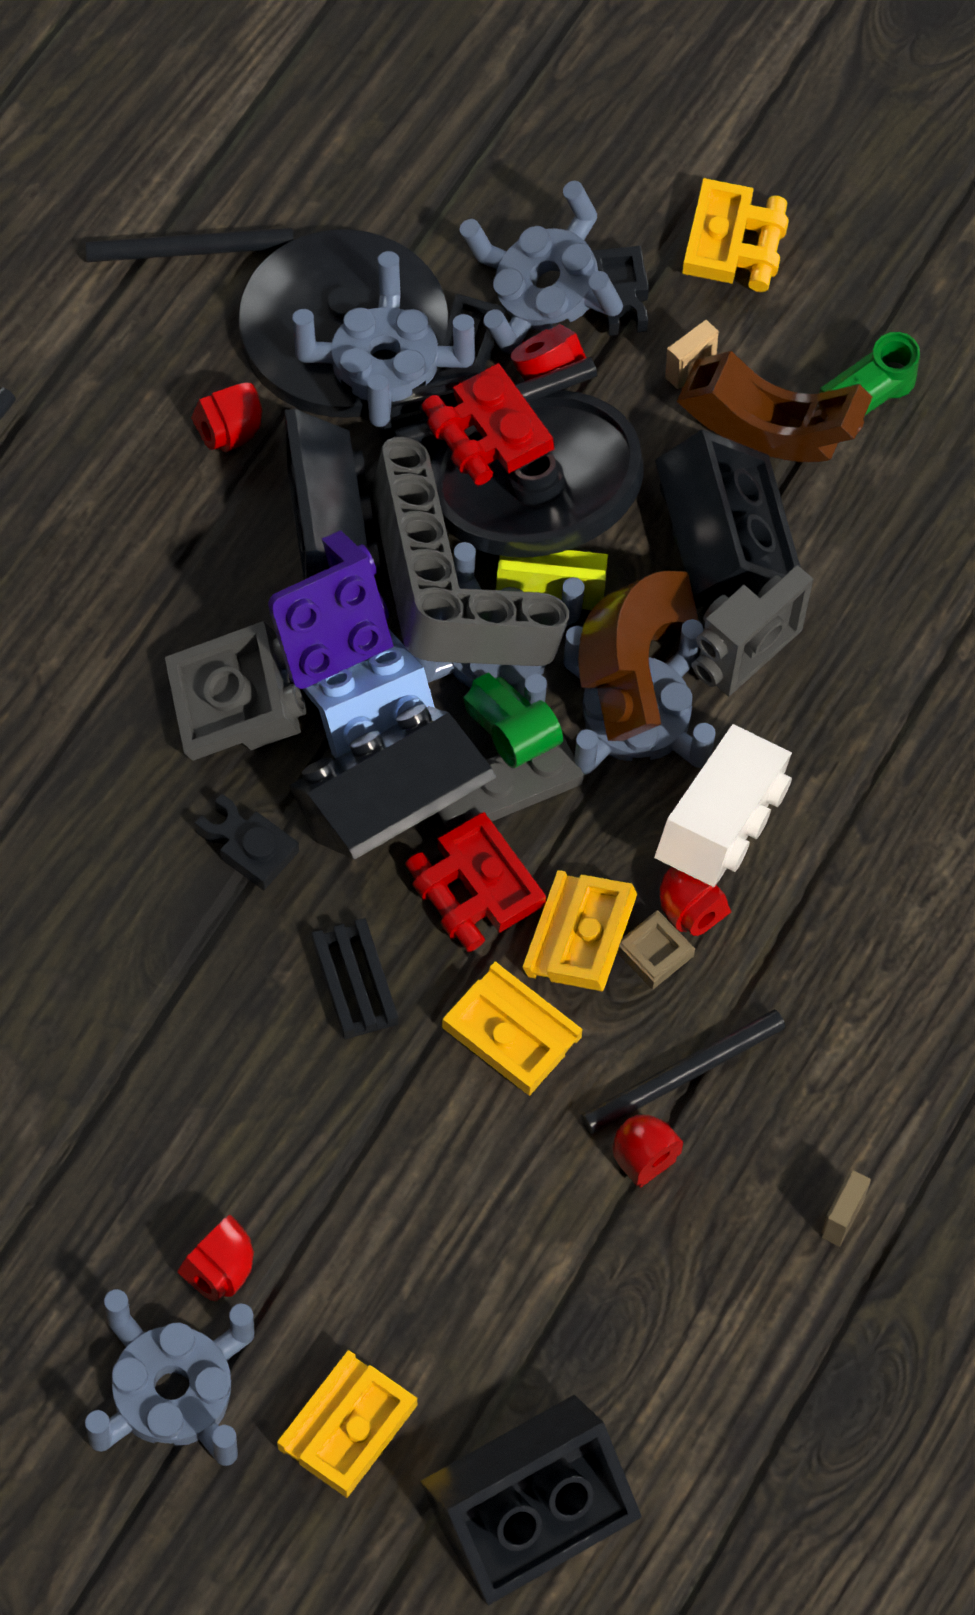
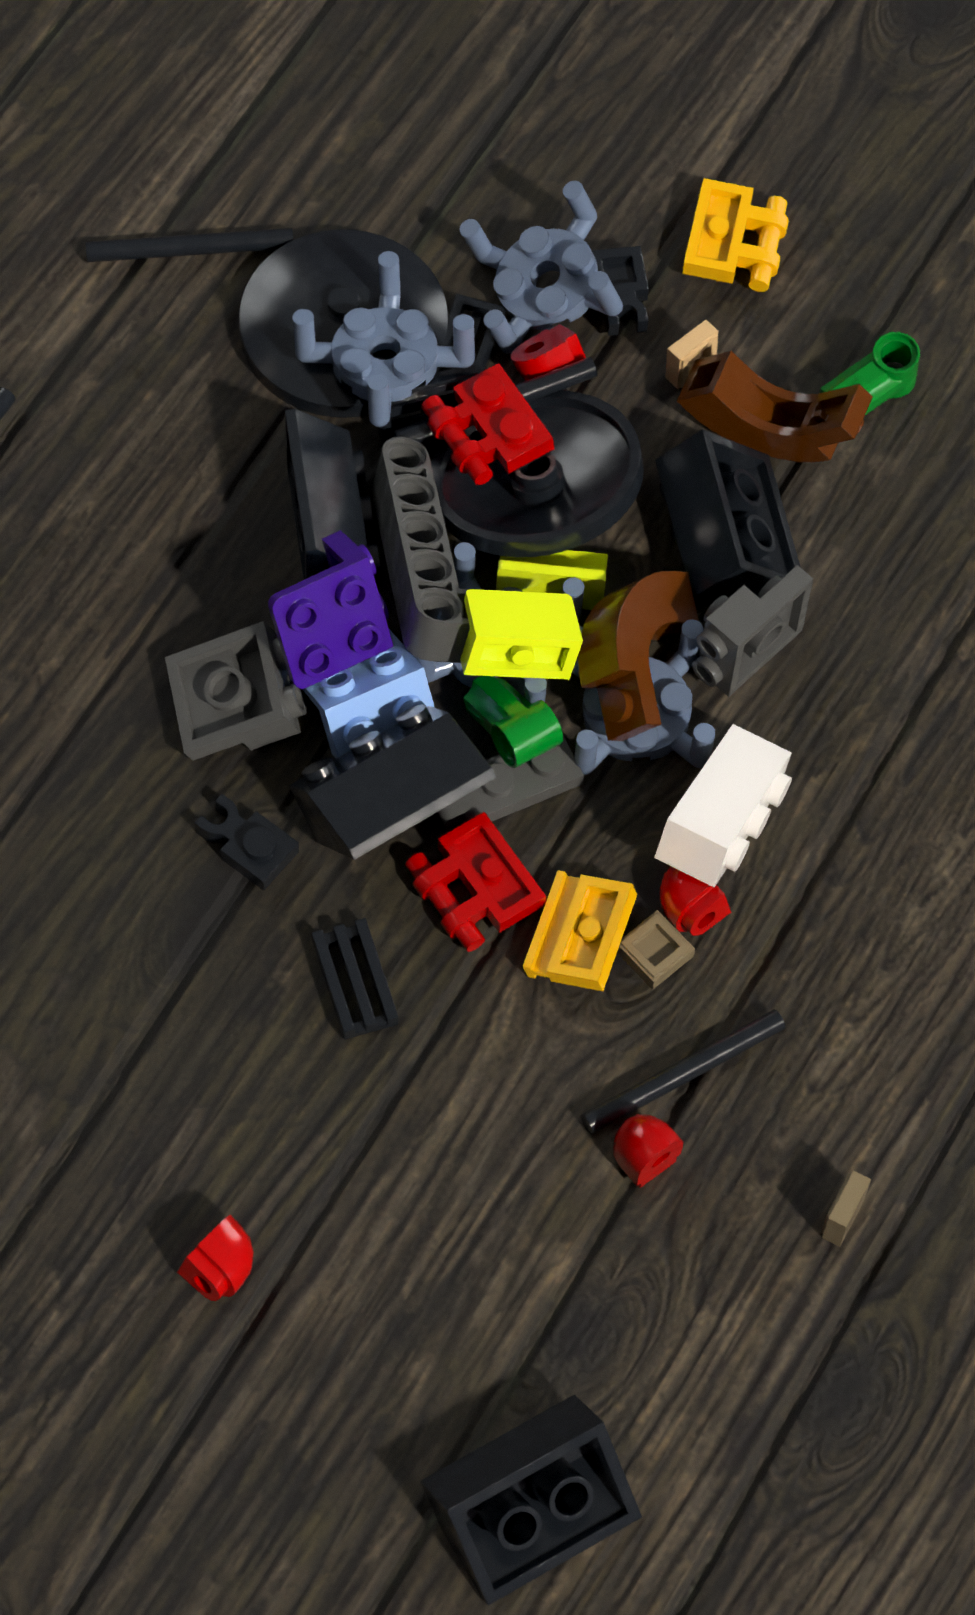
(166, 1351): sand blue plate -> none
(228, 417): red piece -> none
(347, 1424): yellow plate -> none
(512, 1028): yellow plate -> none
(520, 634): none -> neon yellow panel

